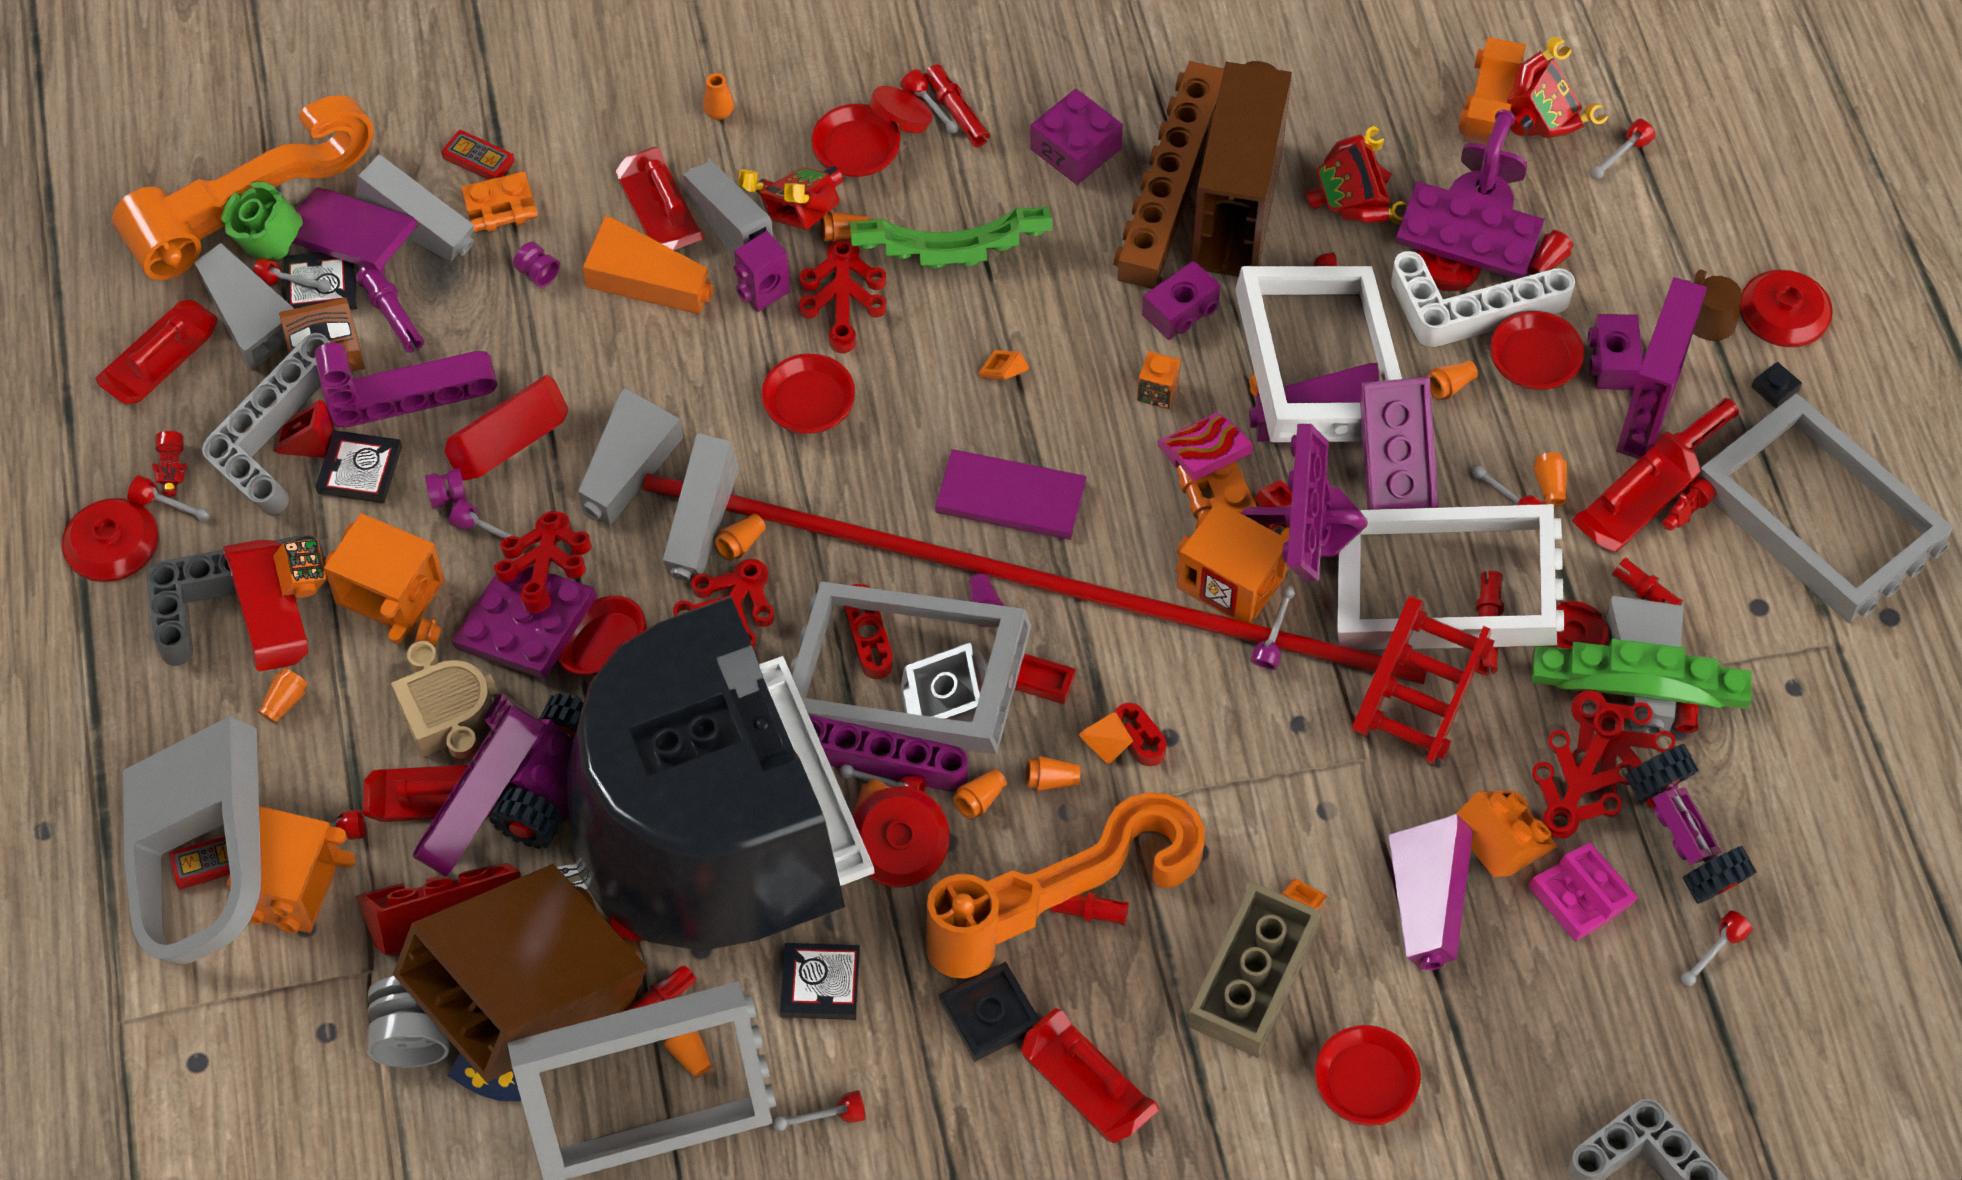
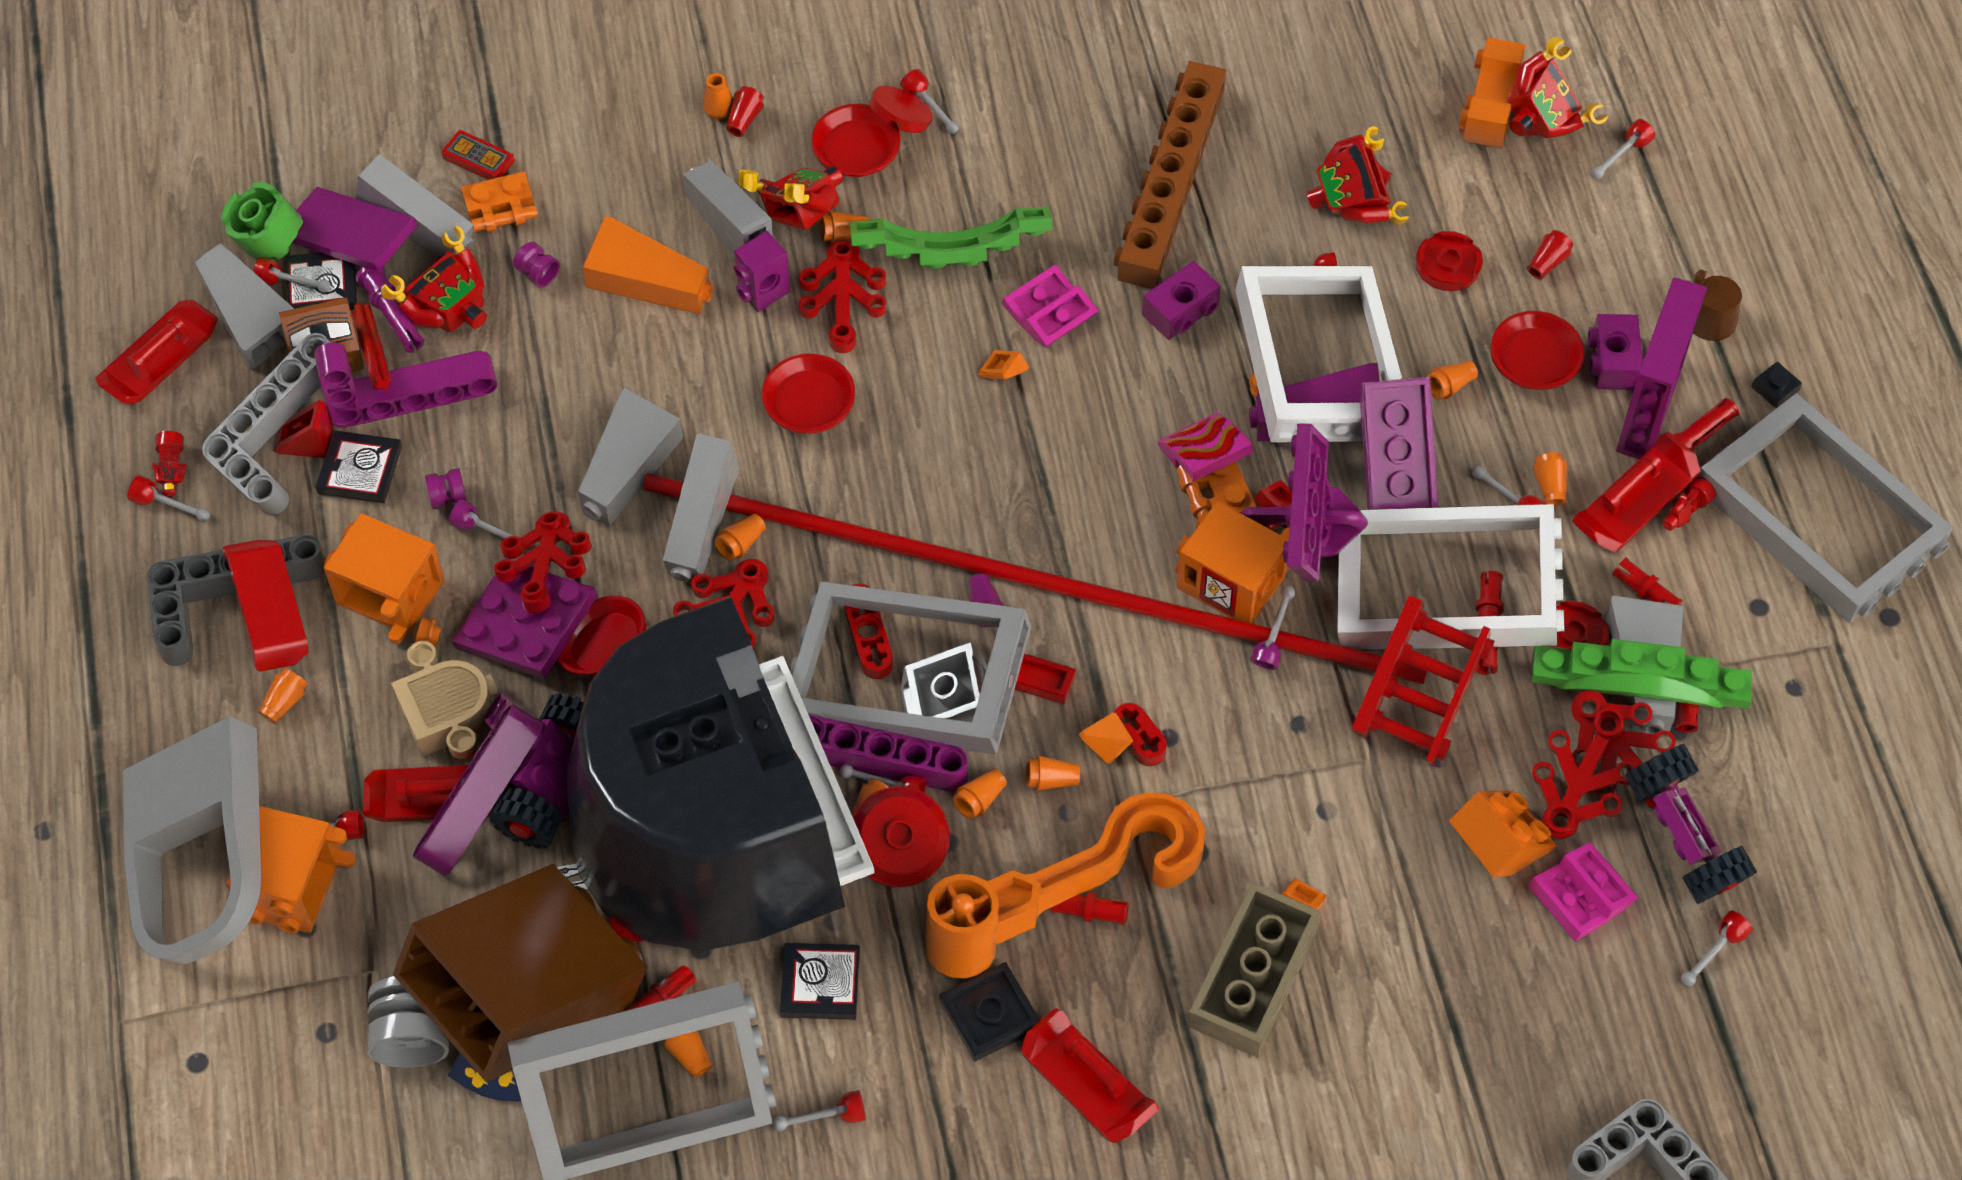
(110, 540): red piece -> none
(167, 228): orange piece -> none
(200, 863): tile -> none
(300, 568): brick -> none
(371, 346): none -> red axle
(393, 908): red wedge -> none
(445, 292): none -> red torso
(507, 429): red piece -> none
(657, 199): red piece -> none
(744, 109): none -> red cone
(950, 96): red pin -> none
(1011, 494): magenta tile -> none
(1049, 306): none -> dark pink slope
(1076, 136): magenta brick -> none
(1159, 380): orange brick -> none
(1240, 167): reddish brown brick -> none
(1367, 1075): red piece -> none
(1431, 887): slope -> none
(1475, 224): magenta plate -> none
(1482, 308): white beam -> none
(1786, 308): red piece -> none

